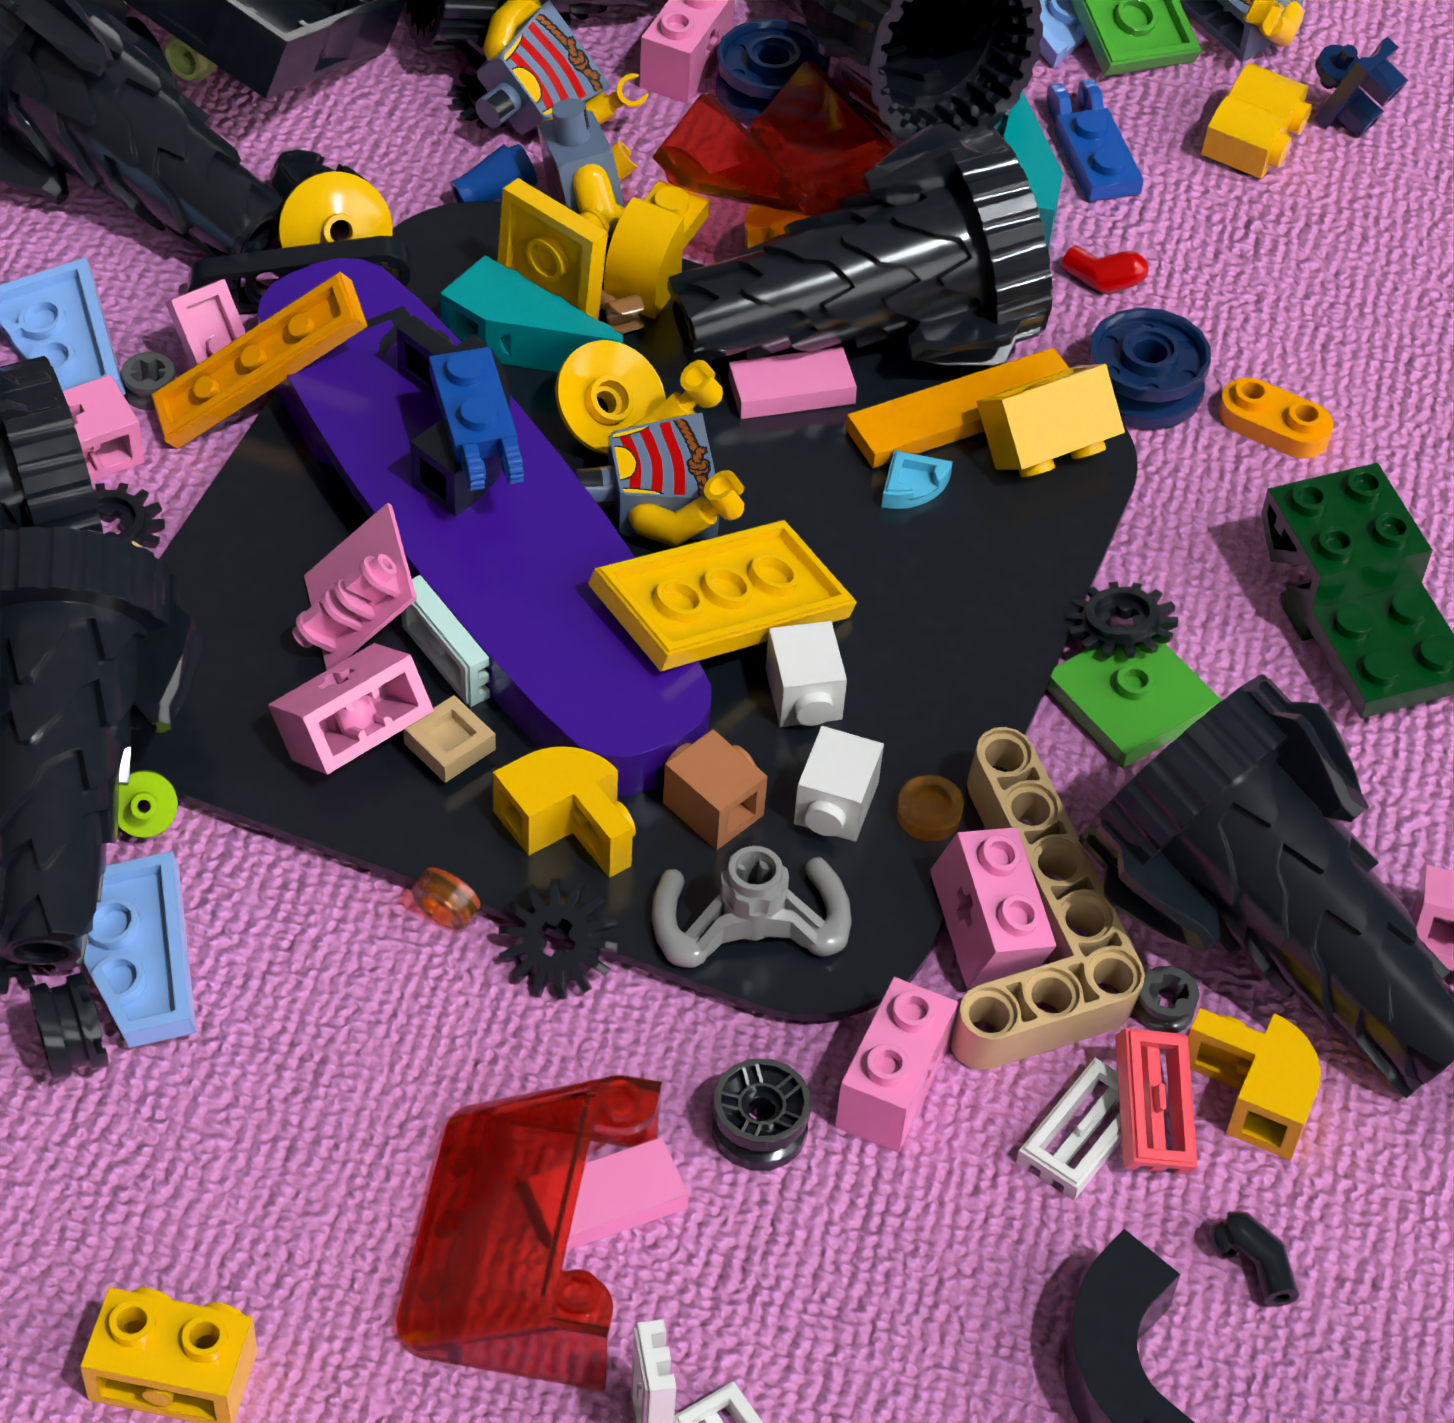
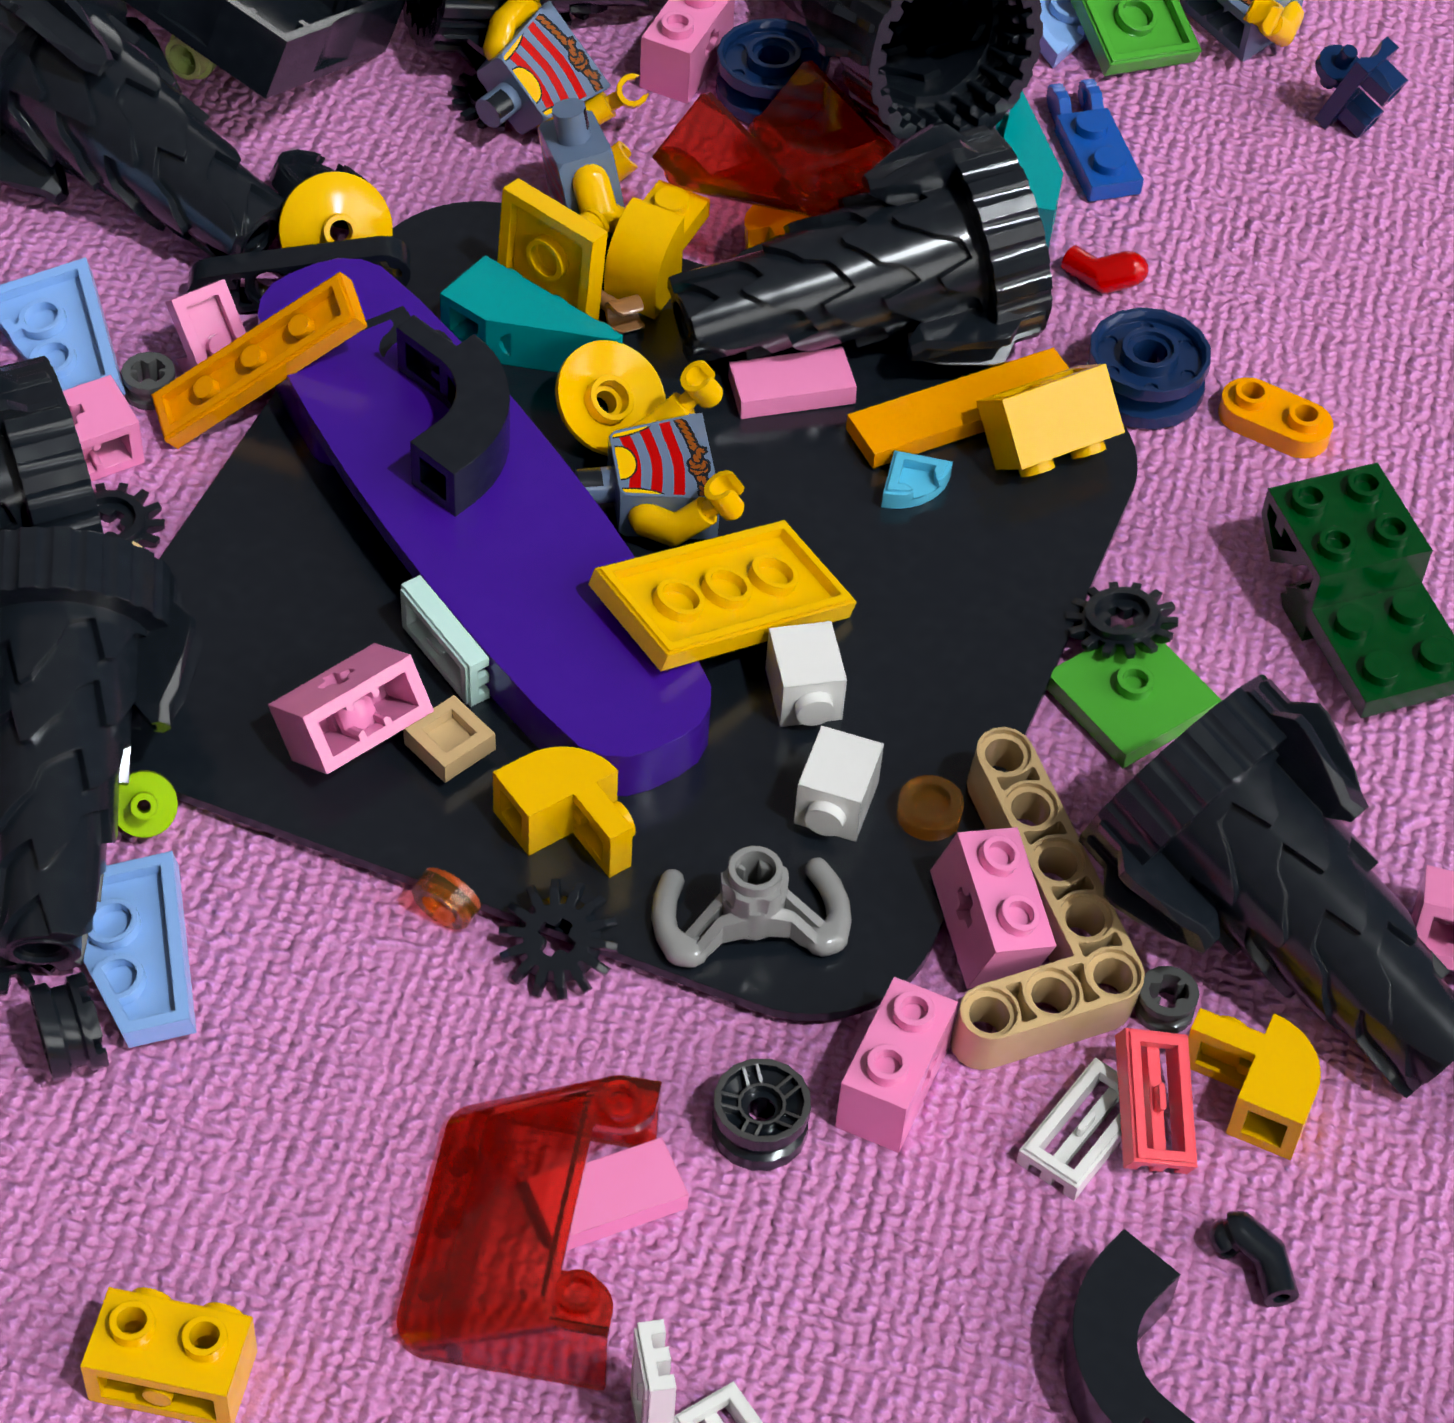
(356, 589): bright pink hinge -> none
(476, 414): blue hinge -> none
(493, 173): blue cone -> none
(714, 788): nougat brick -> none
(1256, 121): yellow brick -> none

